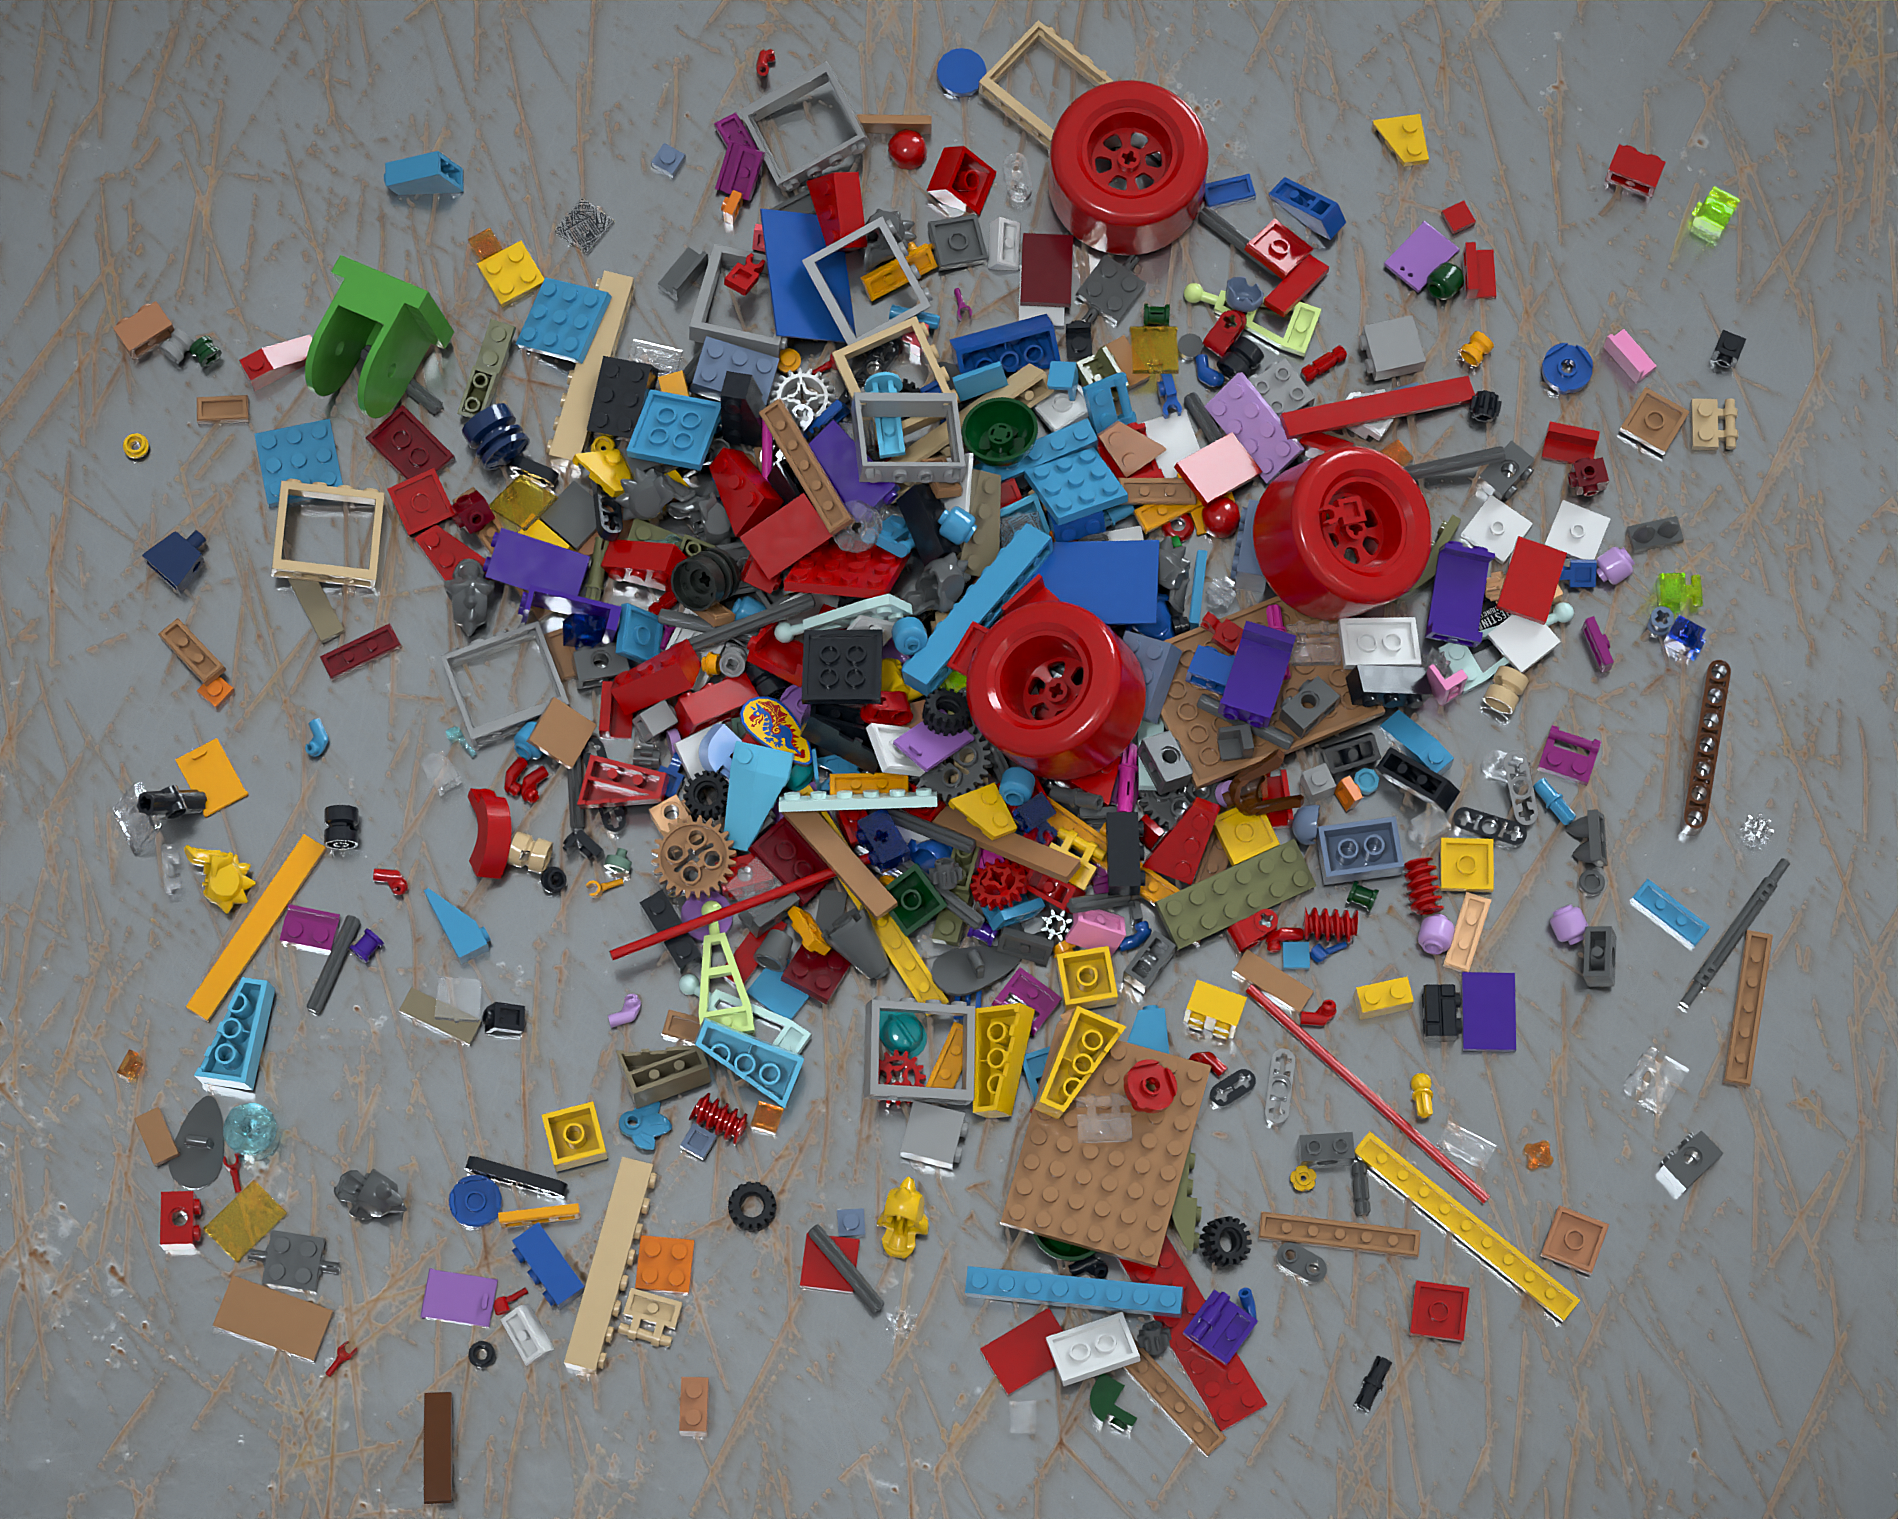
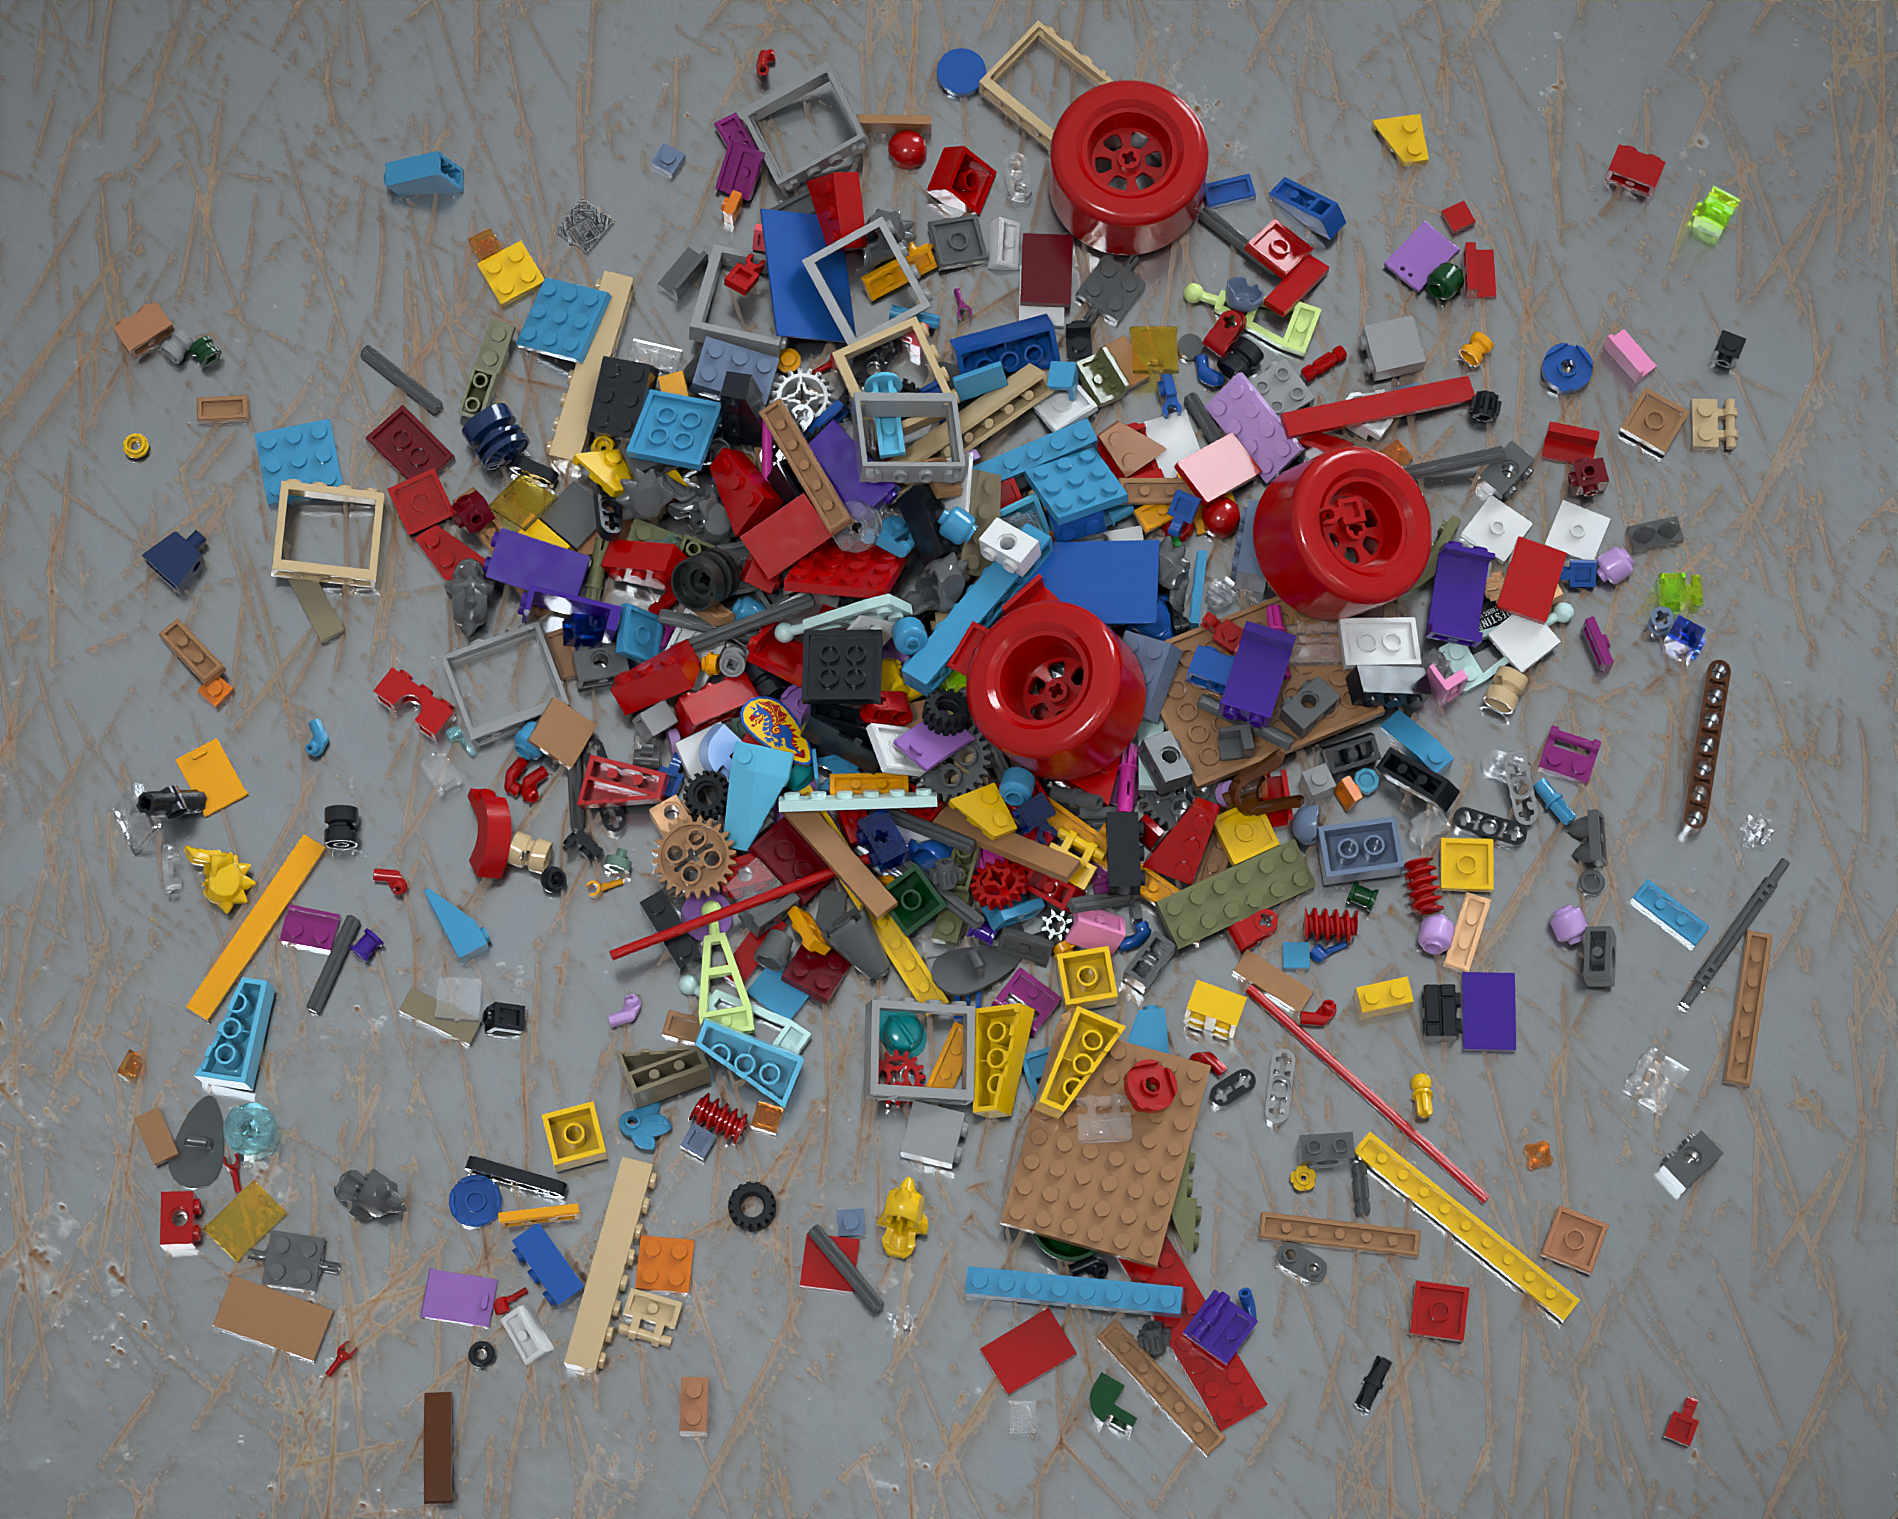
(275, 361): slope -> none
(360, 652): dark red tile -> none
(376, 312): bright green piece -> none
(399, 689): none -> red arch
(613, 722): red panel -> none
(1000, 431): dark green piece -> none
(1002, 536): none -> white brick
(1093, 1349): white plate -> none
(1101, 403): dark azure plate -> none
(1156, 315): dark green bush -> none
(1183, 509): none -> blue plate
(1238, 1239): black tyre -> none
(1283, 934): red arm -> none
(1466, 1145): clear plate -> none
(1682, 1425): none -> red plate

